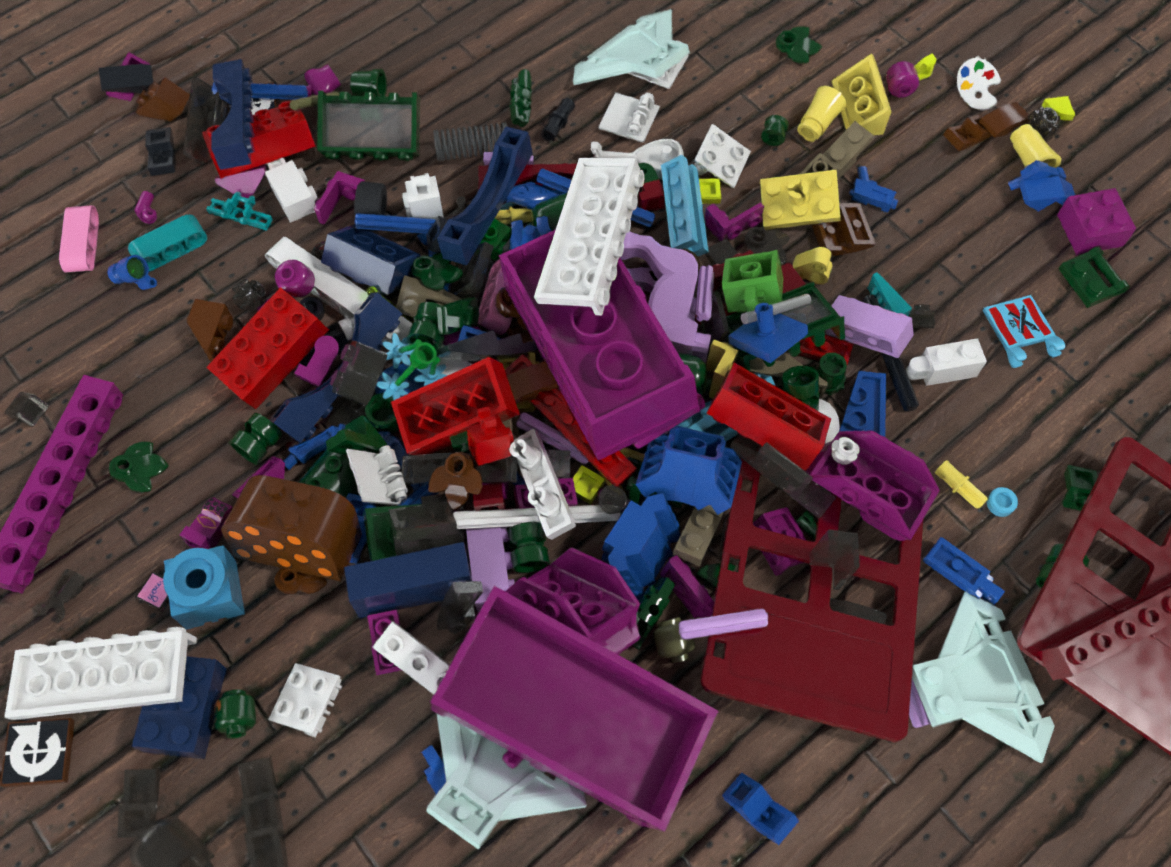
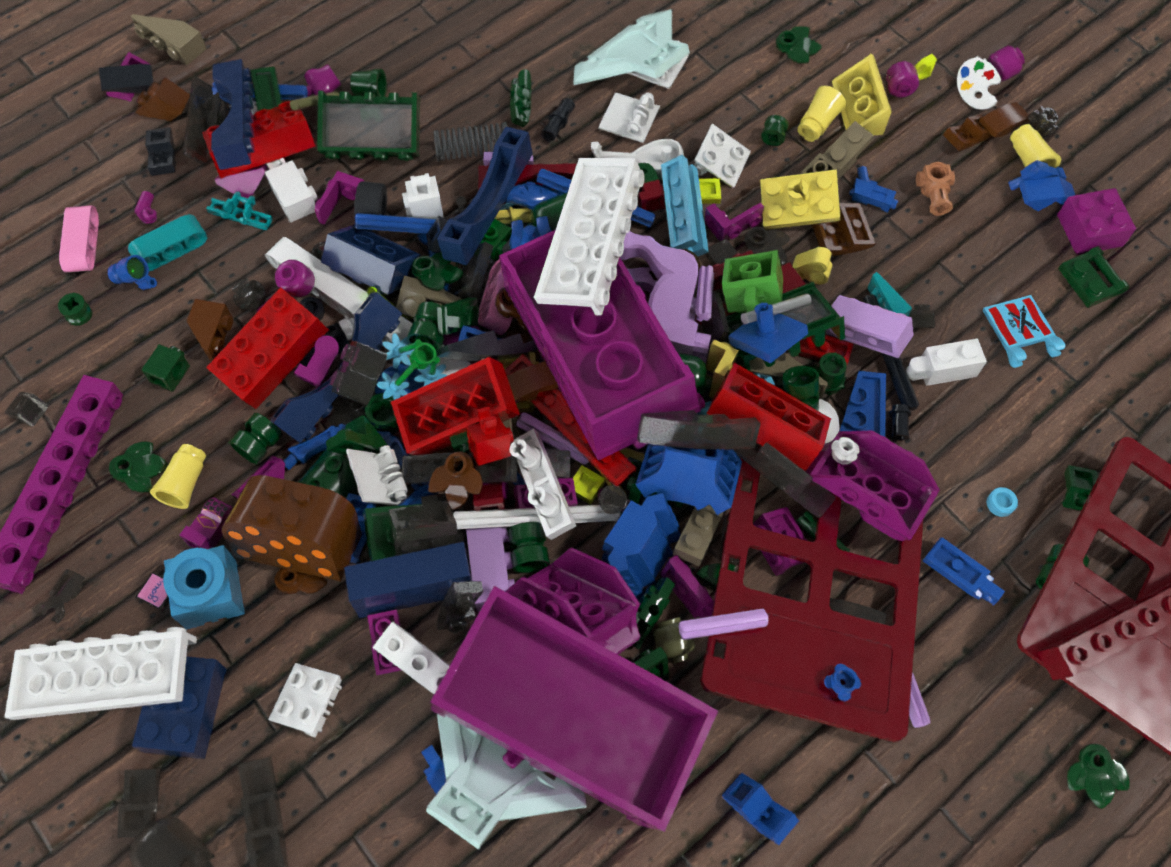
(37, 752): tile -> none
(75, 309): none -> dark green wheel
(166, 367): none -> dark green brick
(173, 36): none -> dark tan slope
(180, 477): none -> light yellow plant
(234, 713): dark green head -> none
(266, 88): none -> dark green tile
(655, 663): none -> dark green plate
(697, 431): none -> clear smoke slope
(840, 553): clear smoke panel -> none
(848, 676): none -> blue plate
(900, 422): none -> black pin
(935, 185): none -> nougat connector
(960, 484): light yellow axle -> none
(984, 681): light aqua plate -> none
(1007, 62): none -> magenta head
(1061, 106): neon yellow tile -> none
(1098, 779): none -> dark green plate

